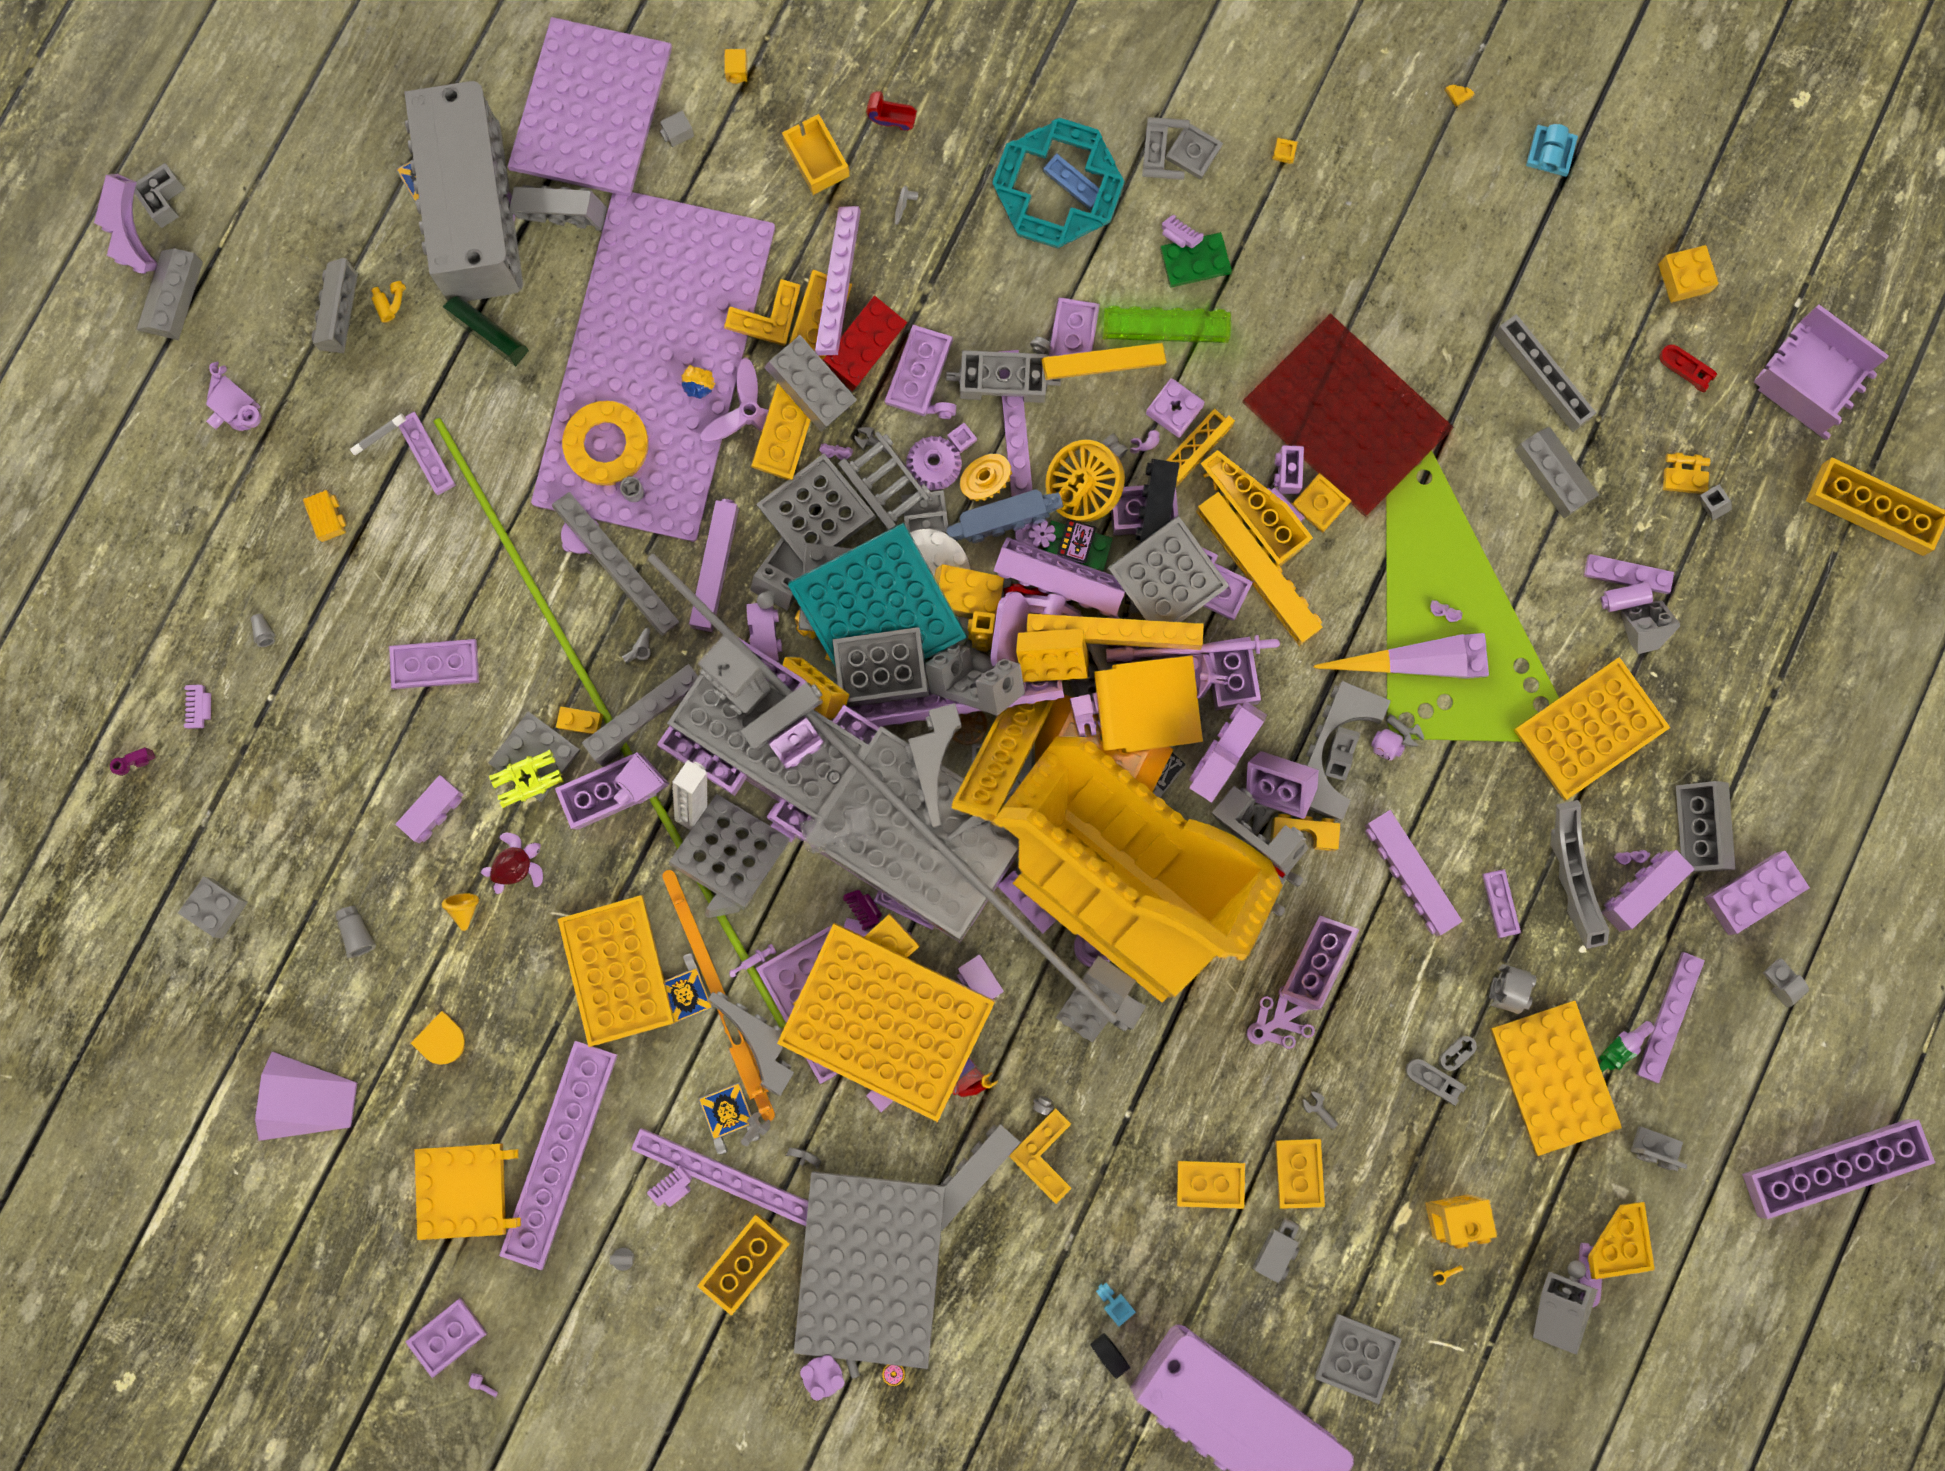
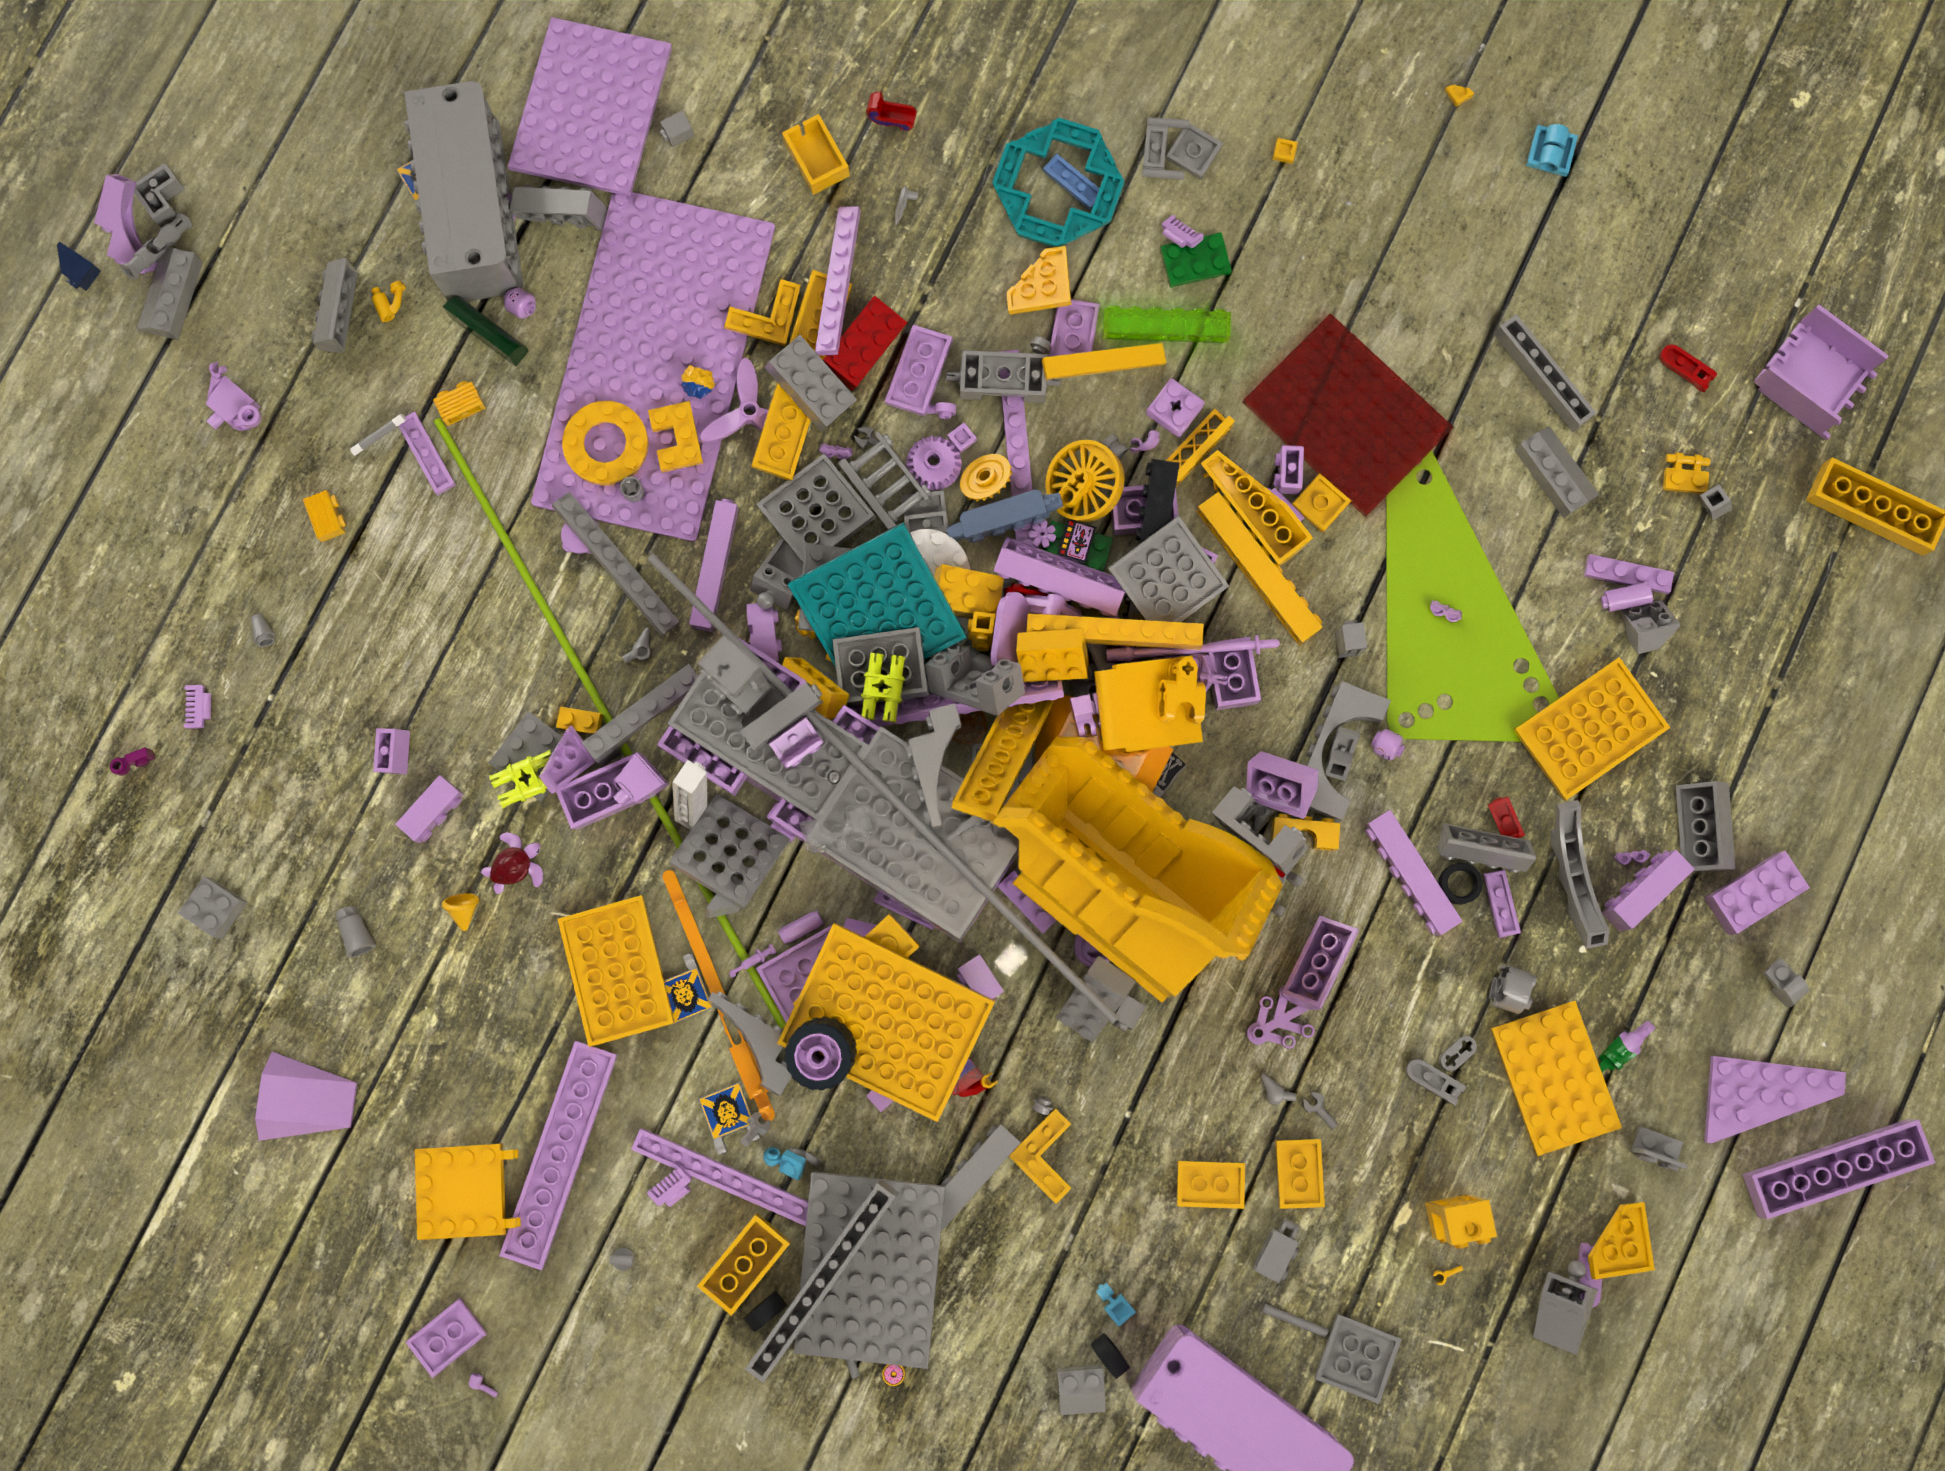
(76, 268): none -> dark blue slope
(167, 236): none -> light grey piece
(391, 751): none -> lavender brick
(434, 664): lavender tile -> none
(441, 1040): yellow tile -> none
(459, 402): none -> yellow brick
(519, 302): none -> lavender head
(566, 761): none -> lavender wing
(688, 450): none -> yellow plate
(736, 65): yellow brick -> none
(765, 1311): none -> black tyre
(790, 1163): none -> medium azure plate
(800, 927): none -> lavender piece
(808, 1065): none -> wheel
(821, 1280): none -> light grey brick
(822, 1377): lavender piece -> none
(865, 906): magenta piece -> none
(875, 679): none -> neon yellow pin
(1011, 959): none -> clear arch
(1042, 284): none -> yellow plate
(1081, 1389): none -> light grey slope
(1181, 689): none -> yellow piece
(1224, 754): lavender brick -> none
(1231, 599): lavender plate -> none
(1275, 1092): none -> light grey animal
(1297, 1321): none -> light grey bar
(1351, 639): none -> light grey brick
(1407, 732): light grey bar -> none
(1446, 657): lavender plate -> none
(1475, 875): none -> black tyre
(1486, 848): none -> light grey slope
(1505, 817): none -> red plate
(1670, 1017): lavender plate -> none
(1688, 273): yellow brick -> none
(1755, 1093): none -> lavender wing

